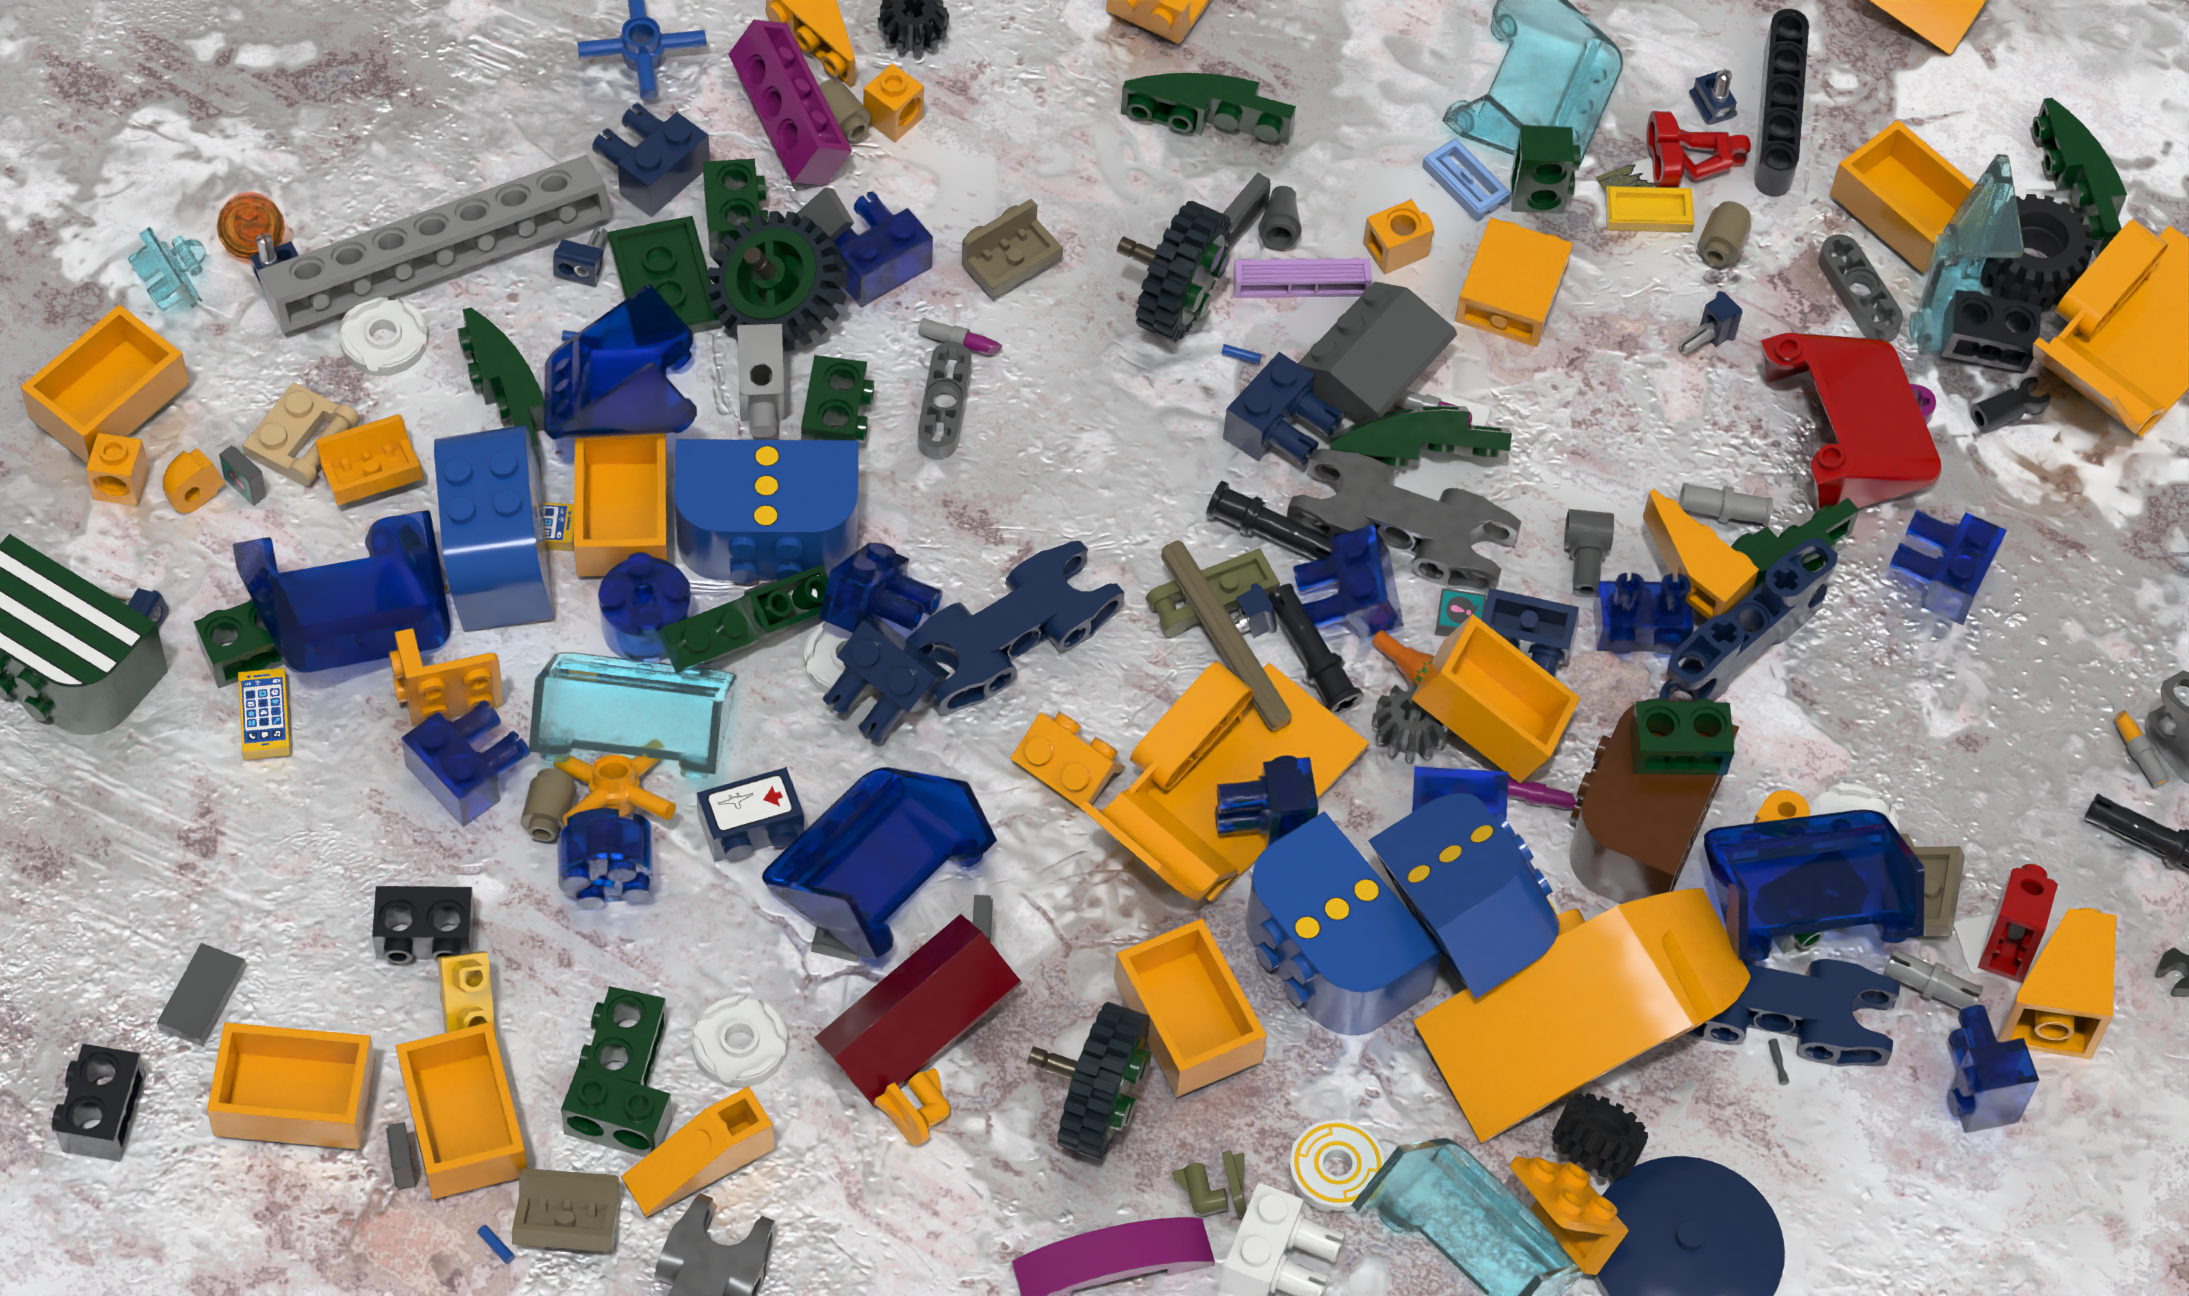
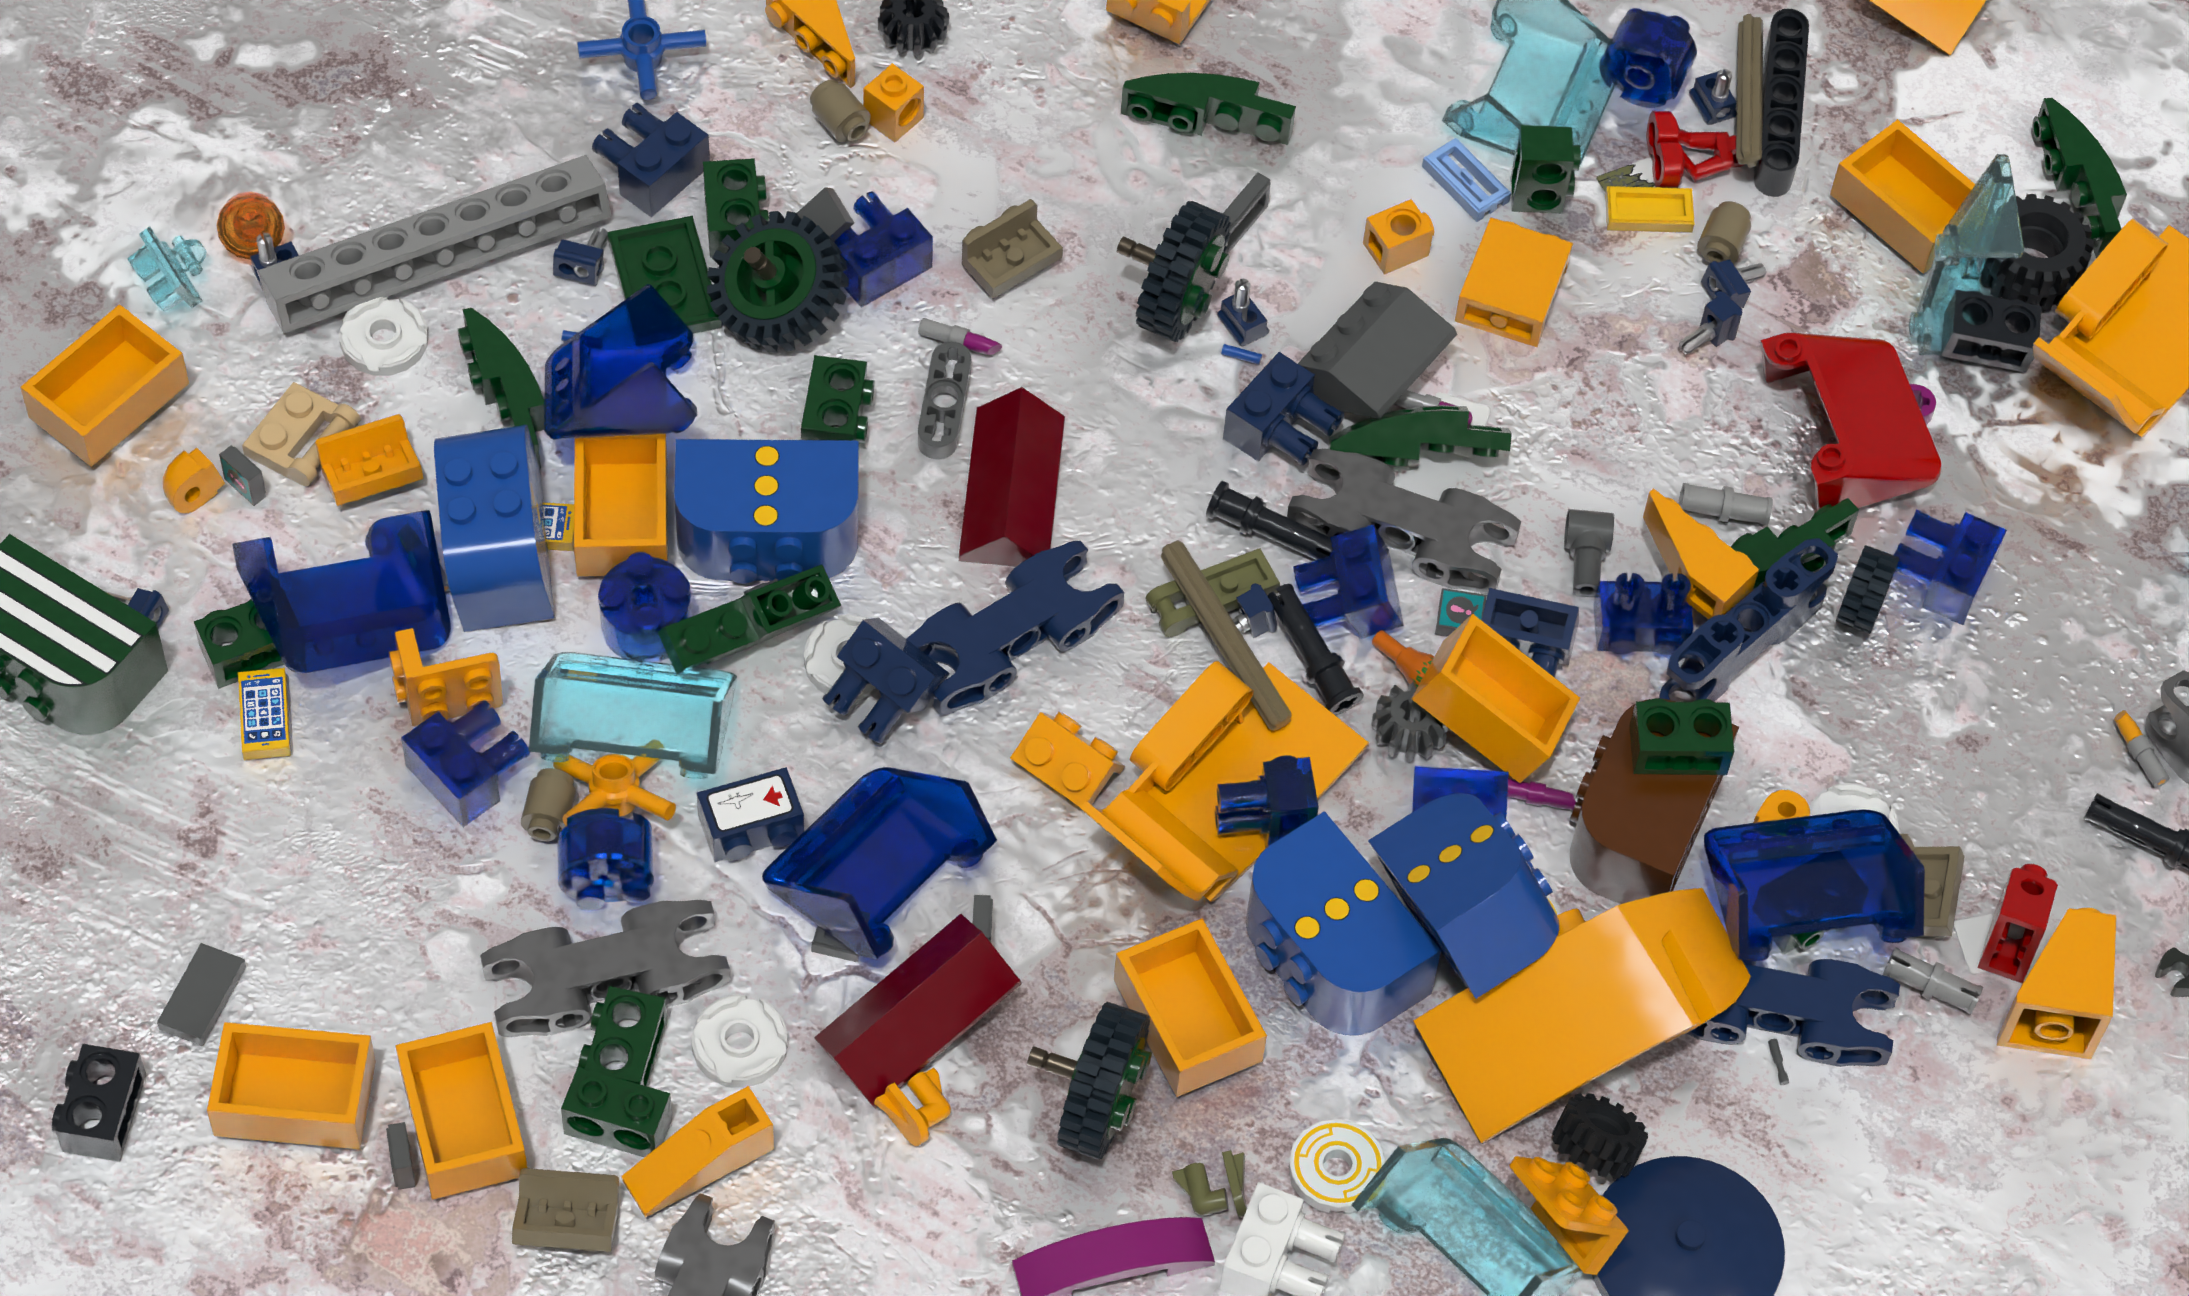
(117, 469): light orange brick -> none
(425, 911): black brick -> none
(465, 990): yellow hips -> none
(496, 1244): blue piece -> none
(576, 974): none -> flat silver piece
(761, 377): light grey torso -> none
(789, 102): magenta brick -> none
(874, 586): clear blue brick -> none
(1011, 480): none -> dark red slope
(1242, 315): none -> dark blue piece
(1281, 221): dark grey cone -> none
(1301, 277): lavender piece -> none
(1648, 57): none -> clear blue brick
(1727, 278): none -> dark blue piece
(1749, 91): none -> dark tan axle
(1860, 270): dark grey beam -> none
(1867, 589): none -> black bush
(1991, 1077): clear blue brick -> none
(2008, 406): black bar -> none

